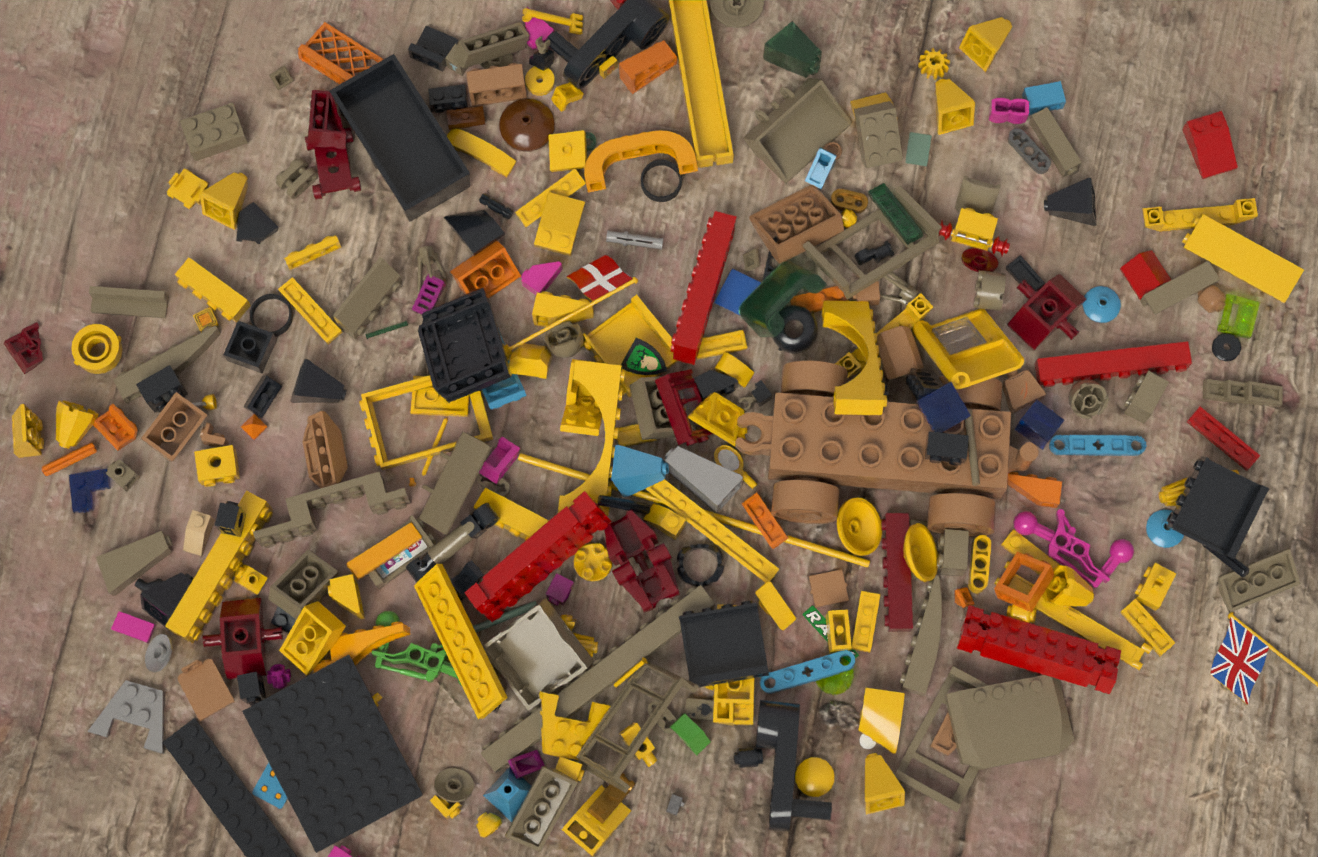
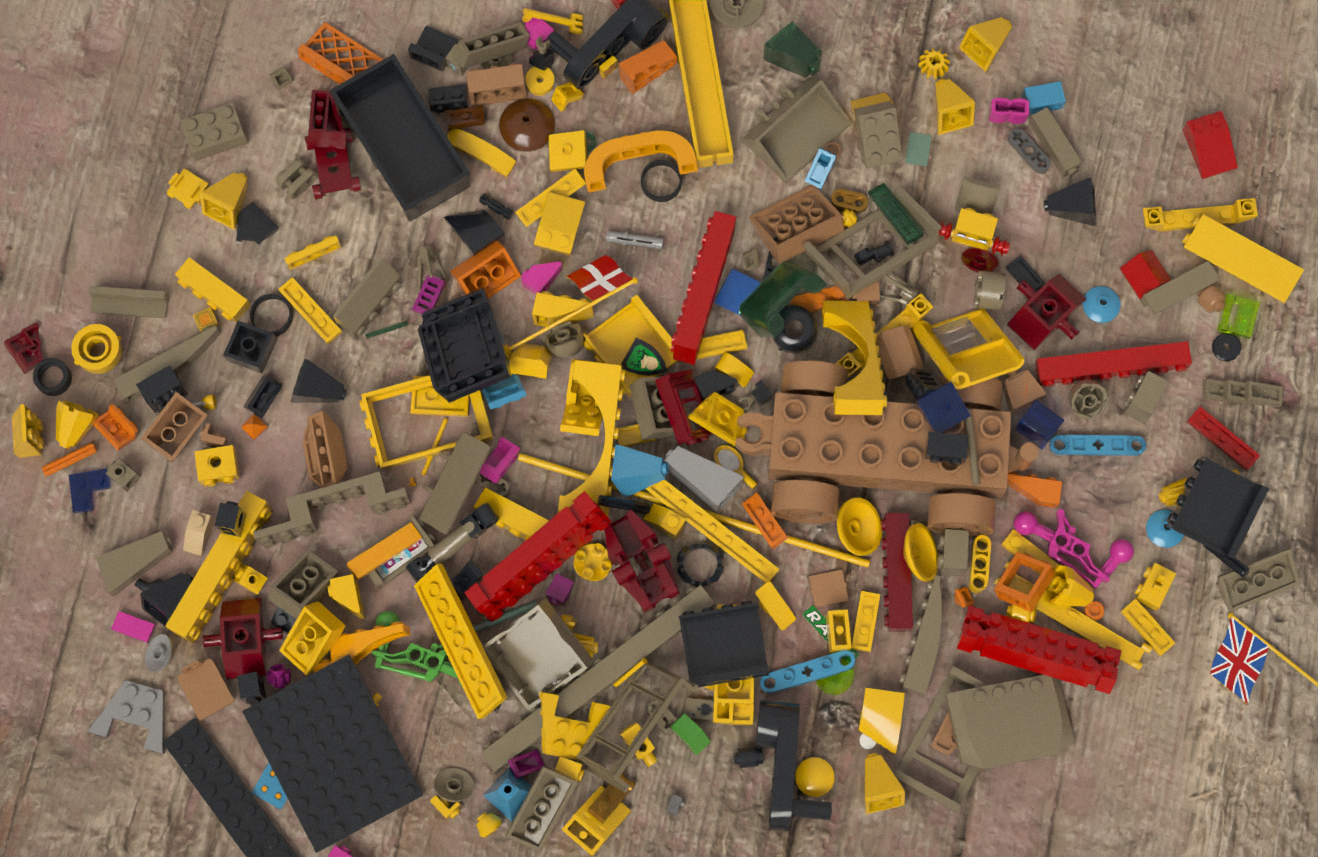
(60, 388): none -> black tyre
(1094, 610): none -> orange tile

